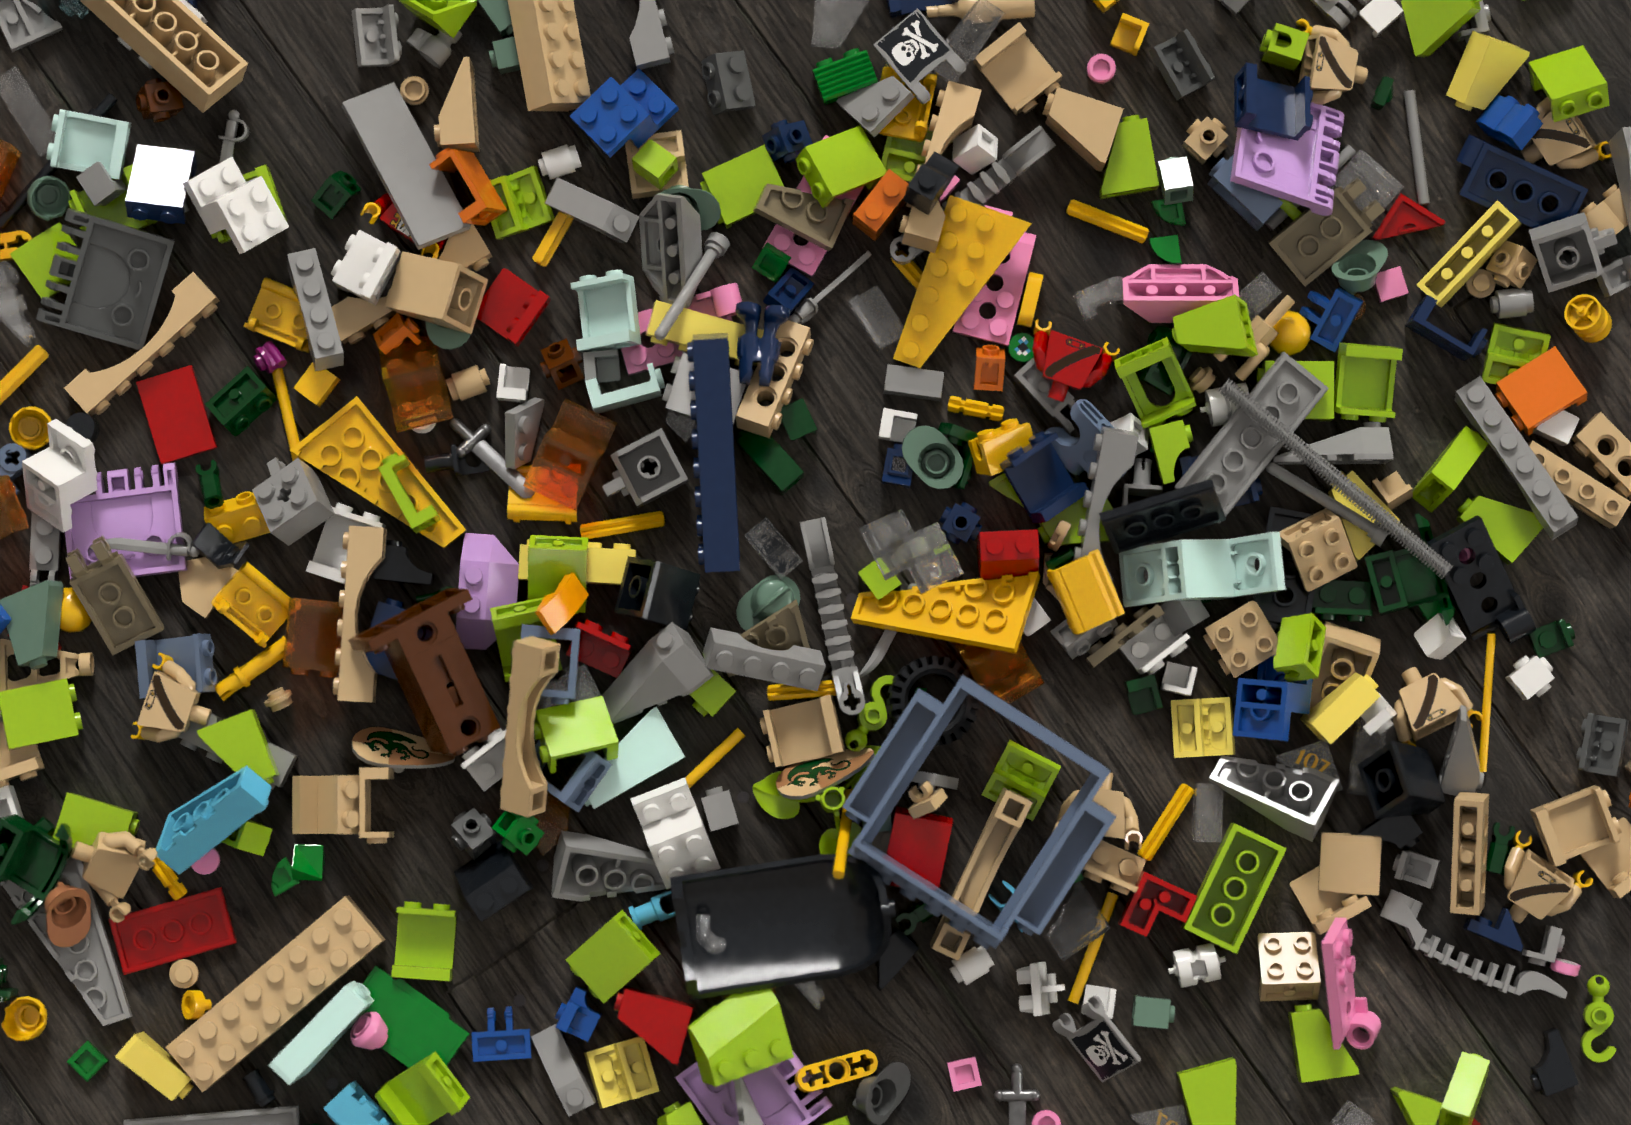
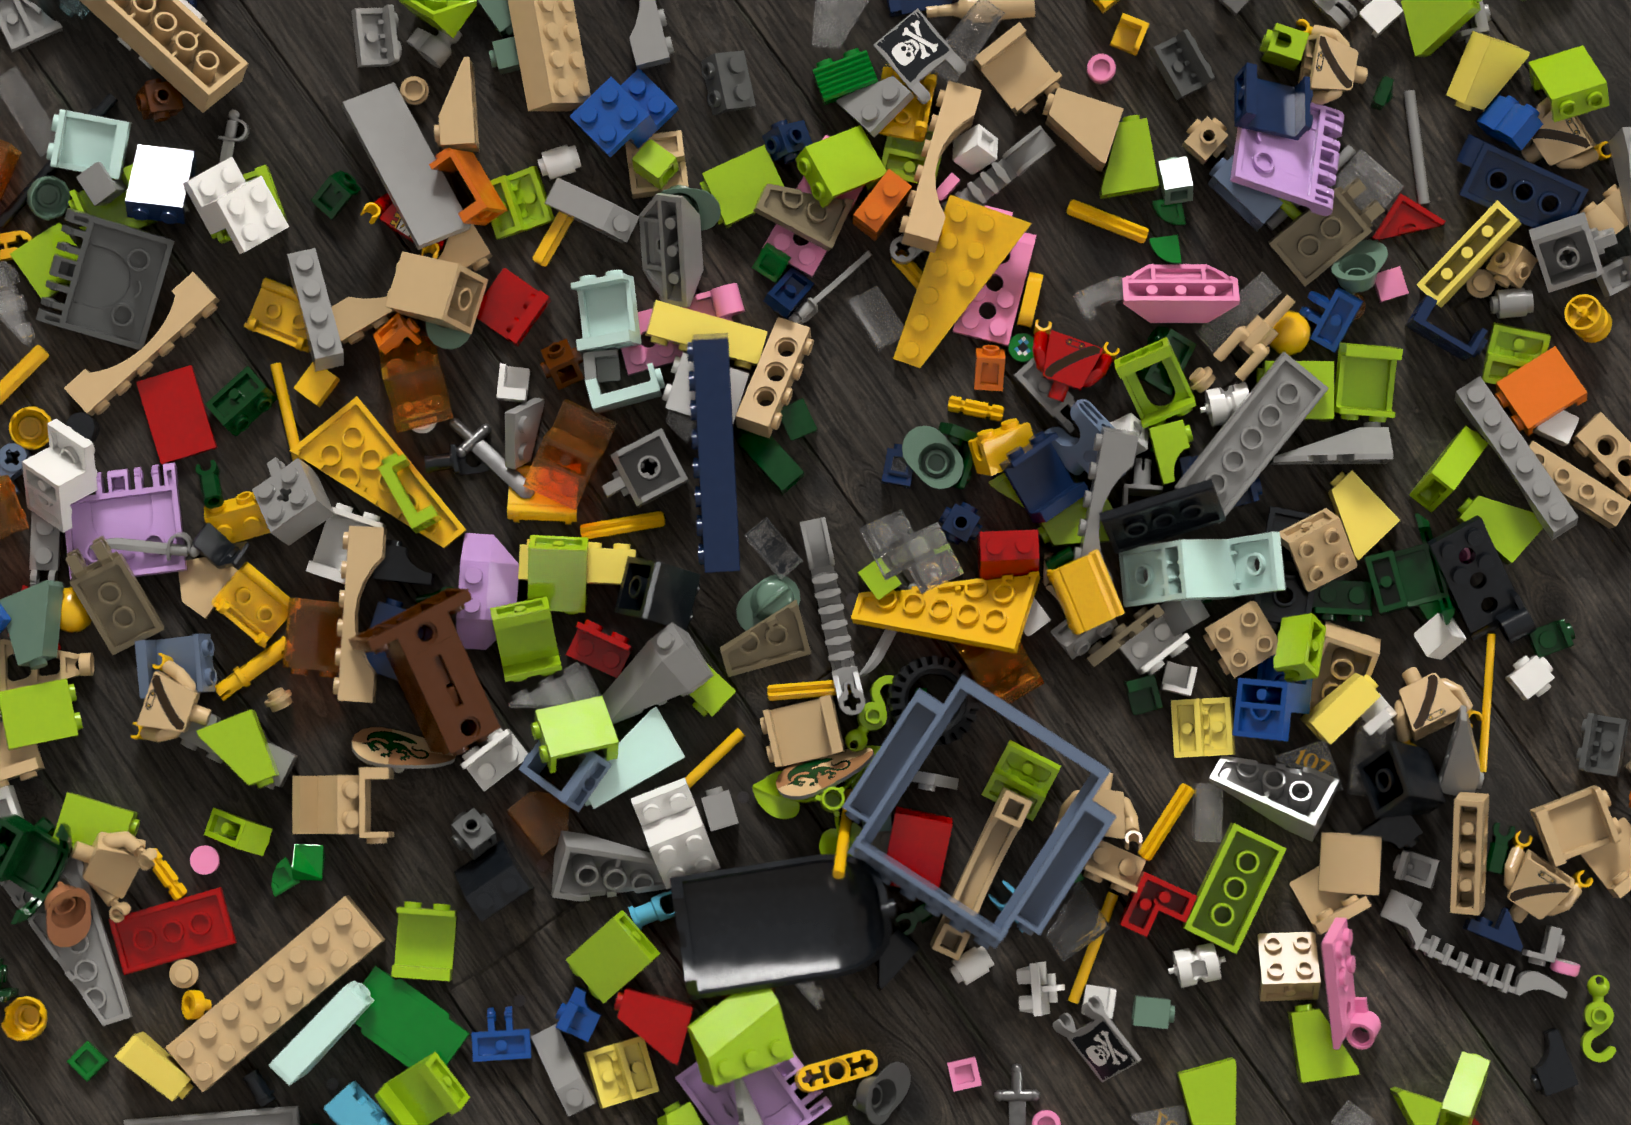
(211, 818): medium azure wedge -> none
(269, 358): magenta plate -> none
(366, 266): white bracket -> none
(369, 1031): bright pink cone -> none
(468, 383): tan brick -> none
(518, 832): green brick -> none
(523, 782): tan arch -> none
(561, 605): light orange slope -> none
(569, 634): sand blue window -> none
(706, 938): clear arm -> none
(715, 247): light grey piece -> none
(735, 655): light grey arch -> none
(755, 349): dark blue piece -> none
(896, 424): white panel -> none
(913, 382): light grey panel -> none
(925, 802): tan tile -> none
(930, 182): black arch -> none
(1058, 535): tan tile -> none
(1217, 328): lime slope -> none
(1336, 478): light grey axle -> none
(1374, 531): light grey piece -> none
(1392, 490): tan panel -> none

